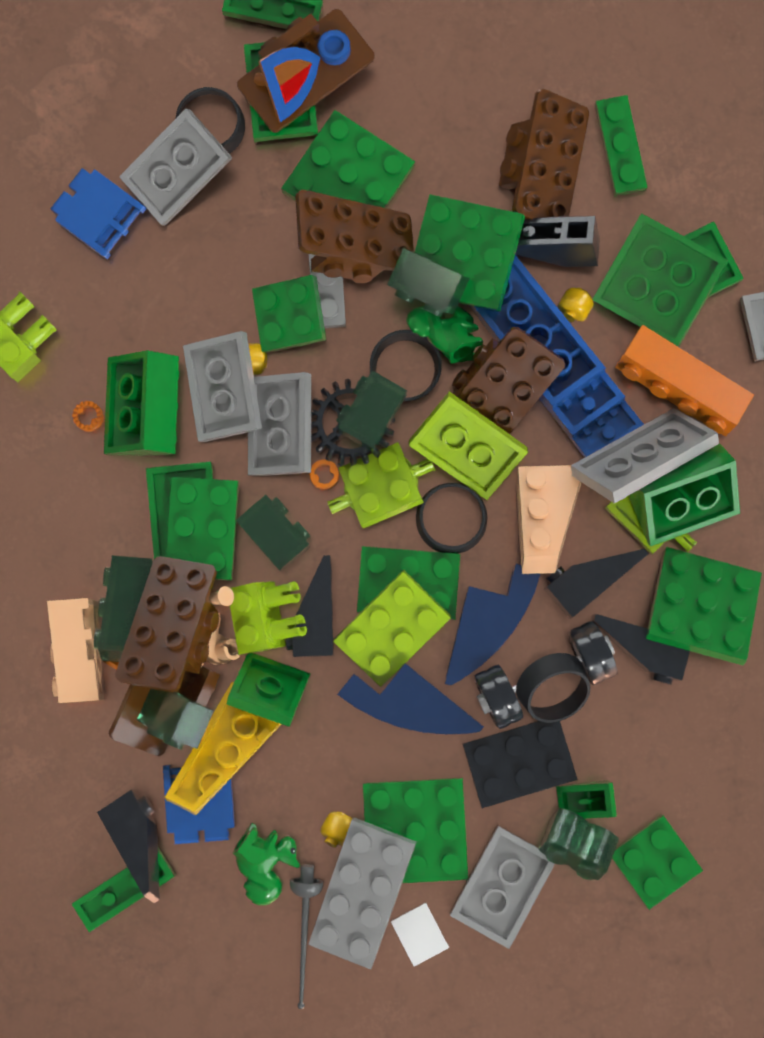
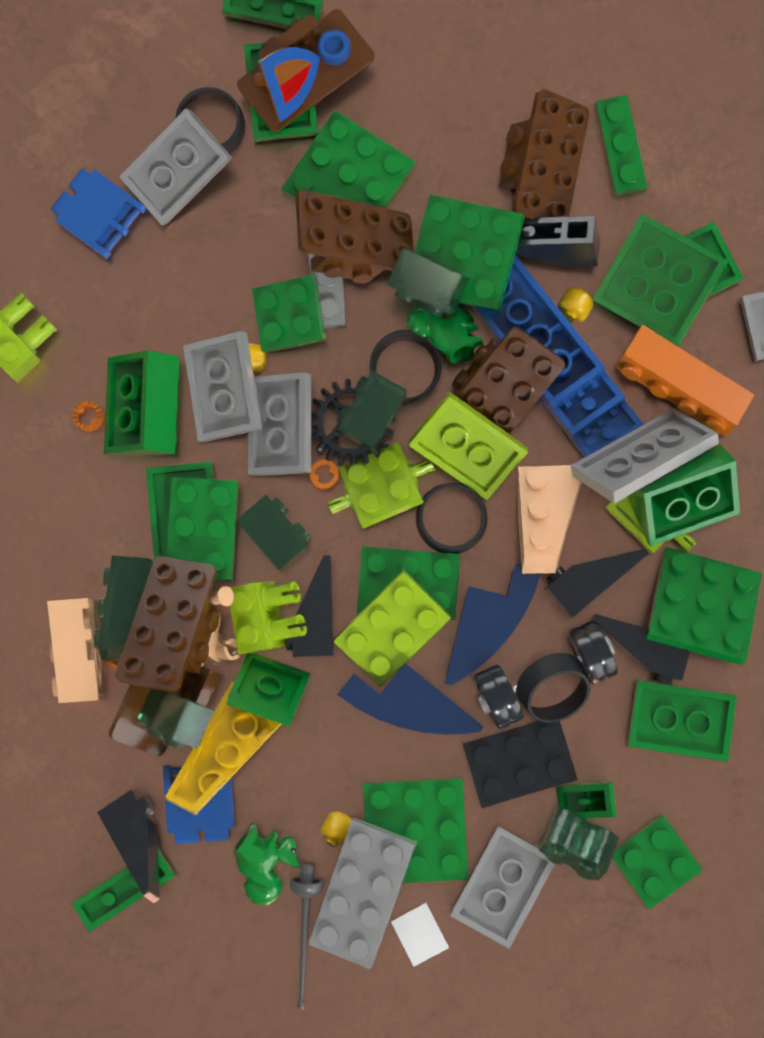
(682, 720): none -> green plate

